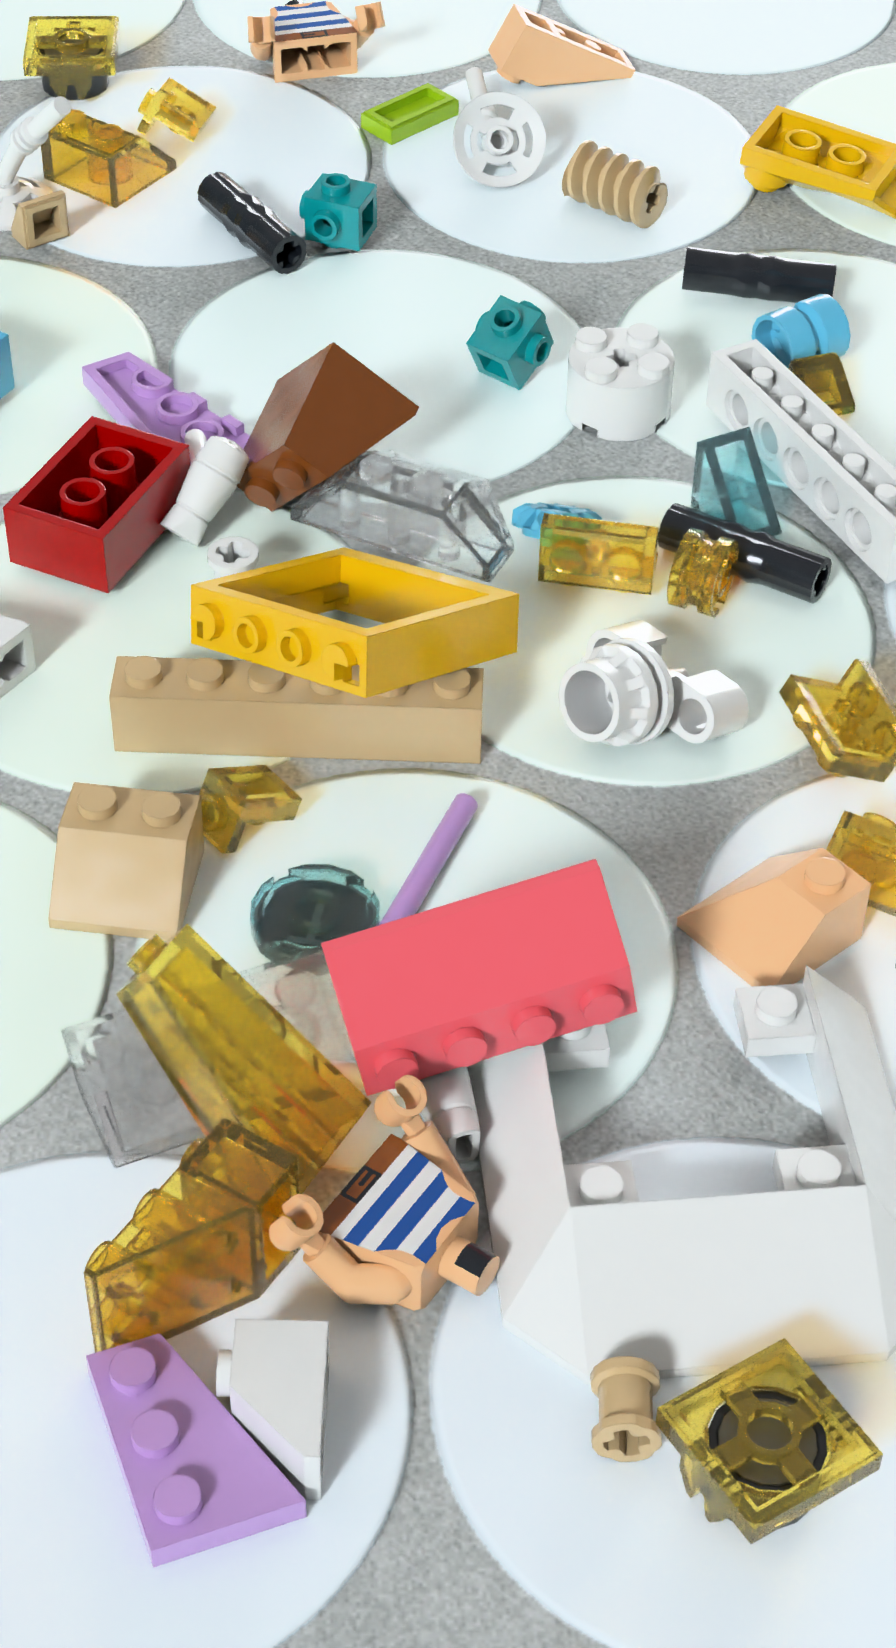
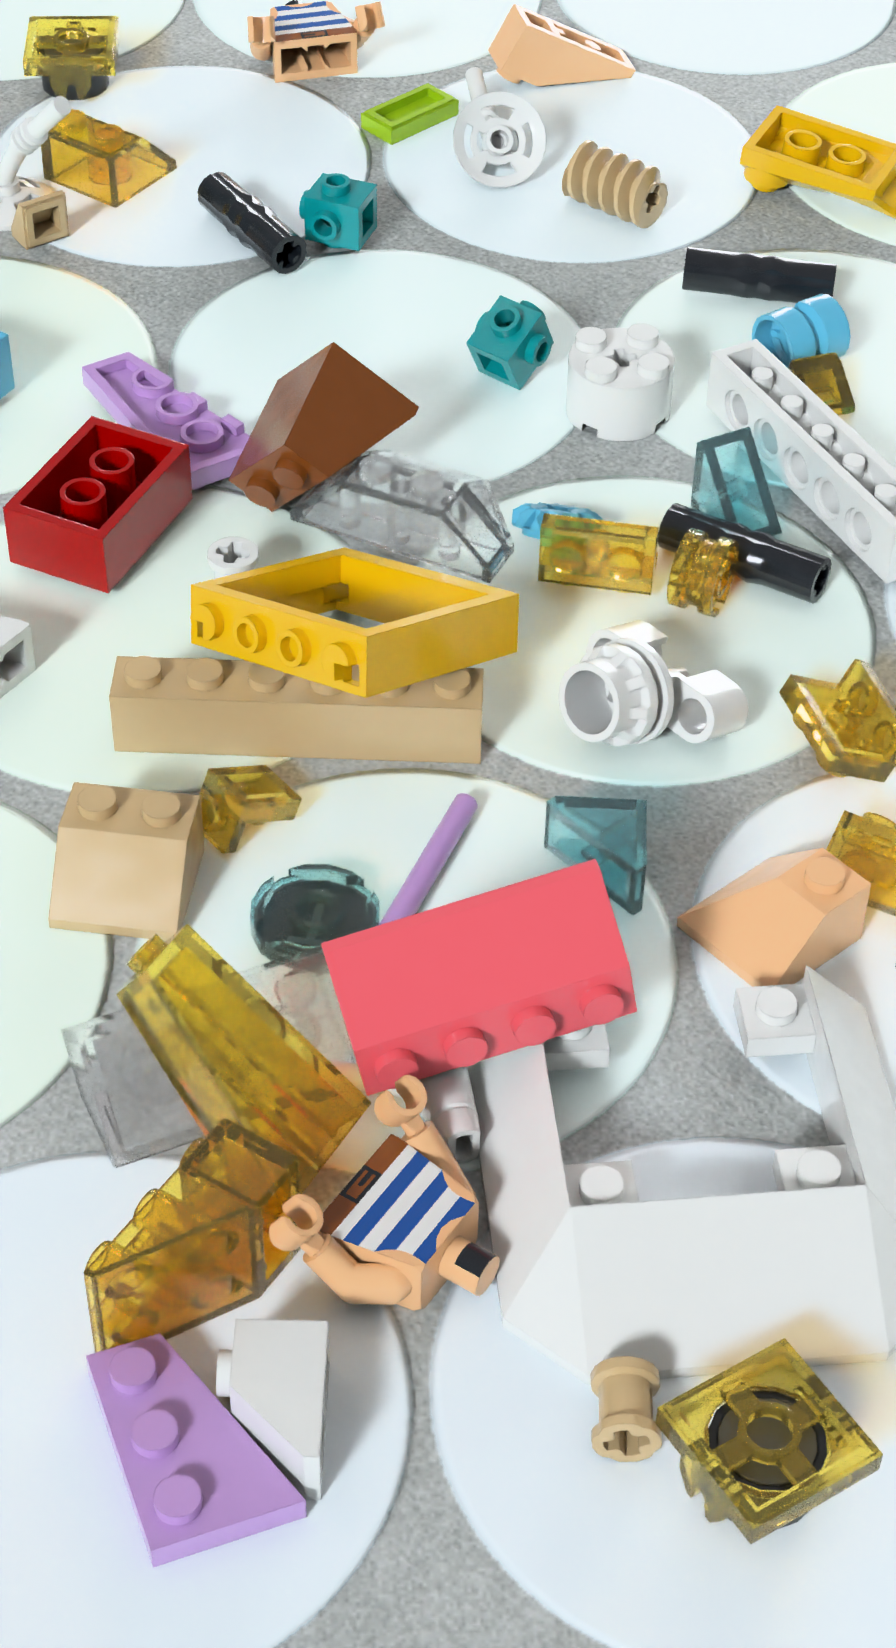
(177, 108): clear yellow bracket -> none
(210, 481): white piece -> none
(605, 831): none -> clear light blue slope

